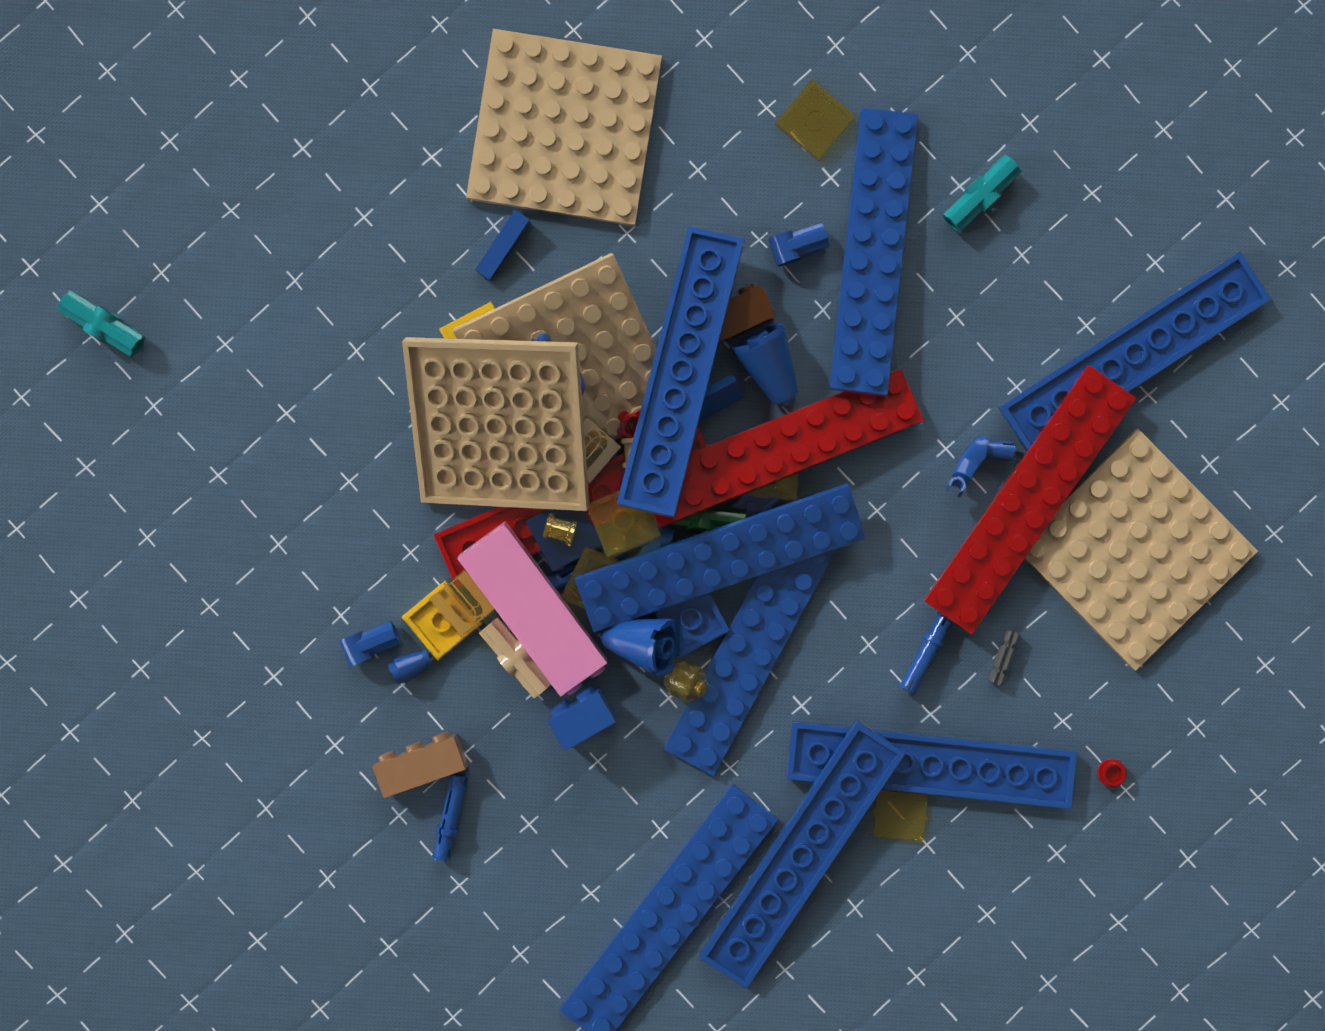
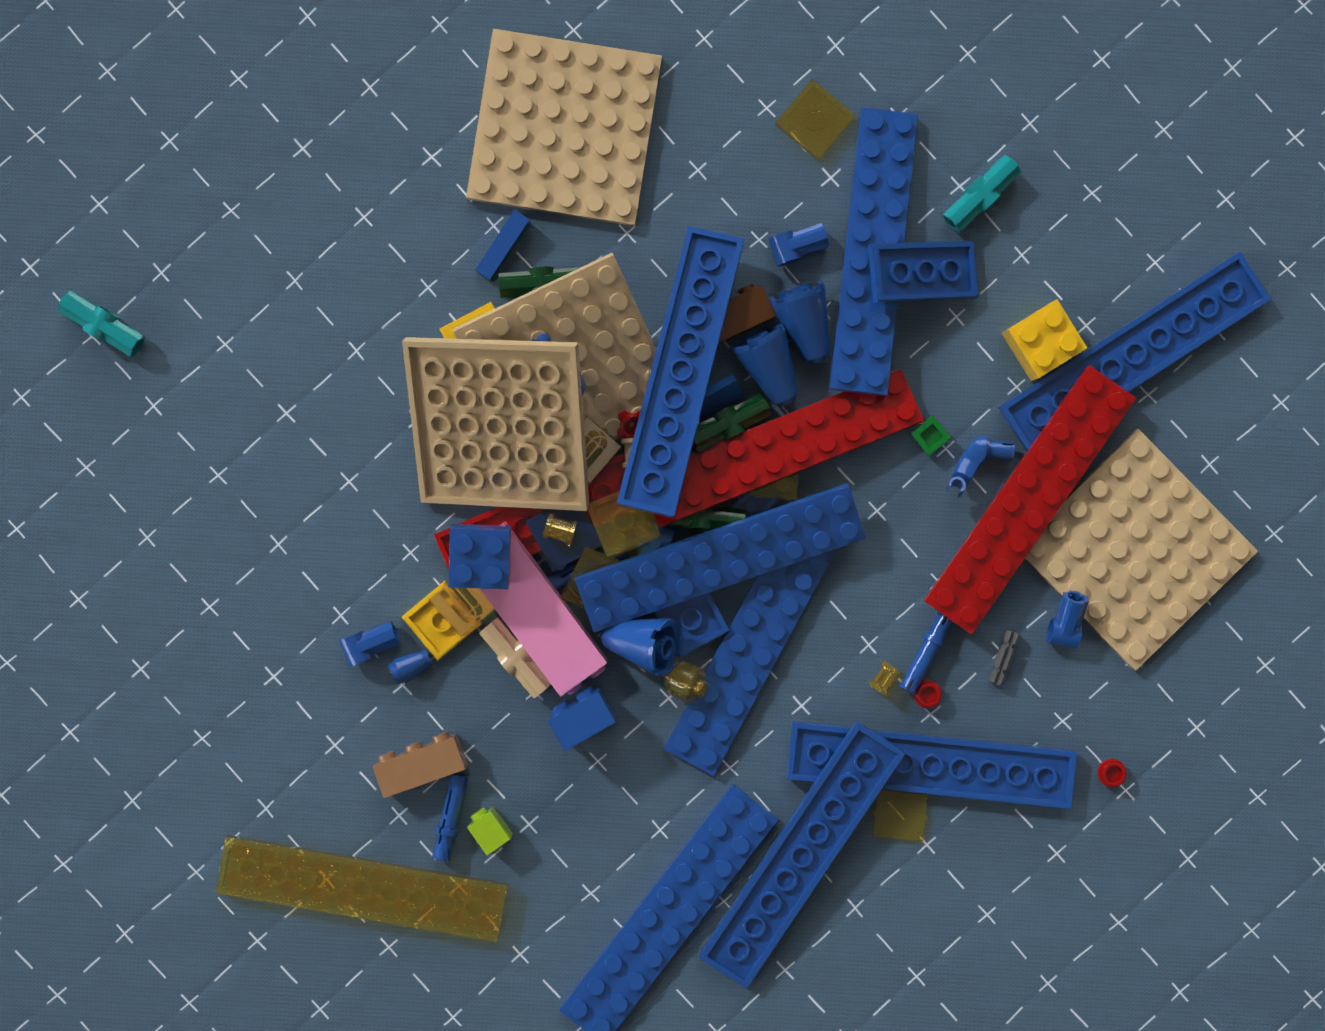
(361, 888): none -> clear yellow plate
(479, 556): none -> blue brick
(489, 829): none -> lime brick
(519, 283): none -> dark green piece
(730, 422): none -> dark green piece
(805, 319): none -> blue cone
(885, 678): none -> clear yellow bush
(923, 271): none -> blue tile
(928, 694): none -> red plate
(930, 435): none -> green plate
(1044, 340): none -> yellow brick
(1067, 627): none -> blue piece

